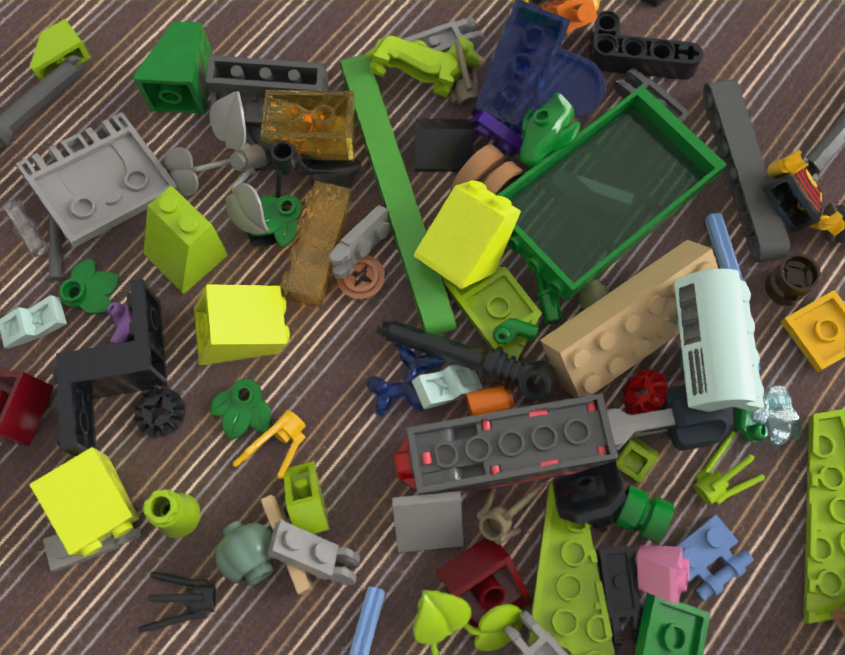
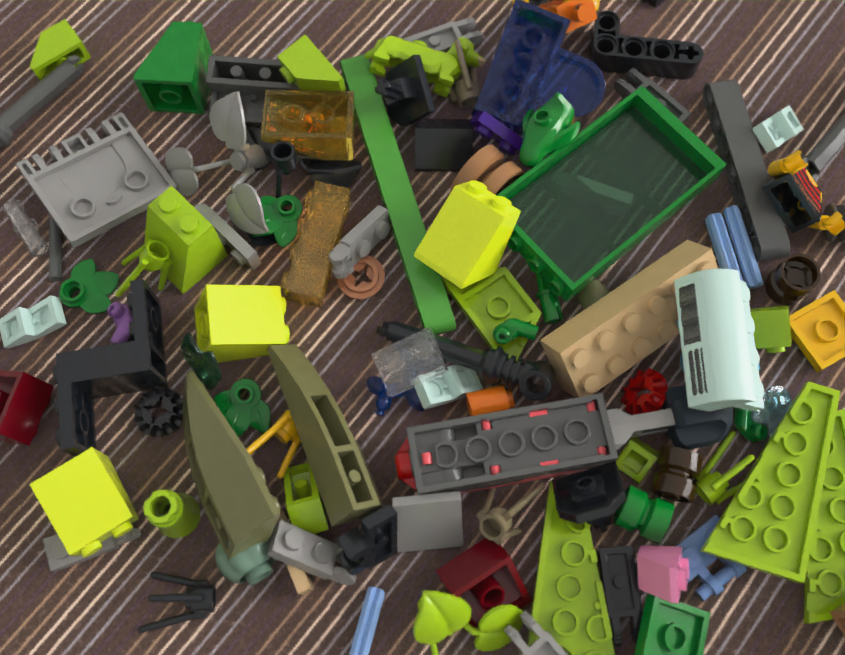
(152, 257): none -> lime plant
(203, 363): none -> clear green plate
(225, 474): none -> olive wedge
(241, 250): none -> light grey hinge
(309, 67): none -> lime slope
(328, 443): none -> olive wedge
(372, 544): none -> black plate
(406, 92): none -> black piece
(410, 362): none -> clear plate
(677, 474): none -> dark brown wheel
(743, 247): none -> light blue axle
(772, 328): none -> lime slope
(777, 129): none -> light aqua slope
(778, 502): none -> lime wing

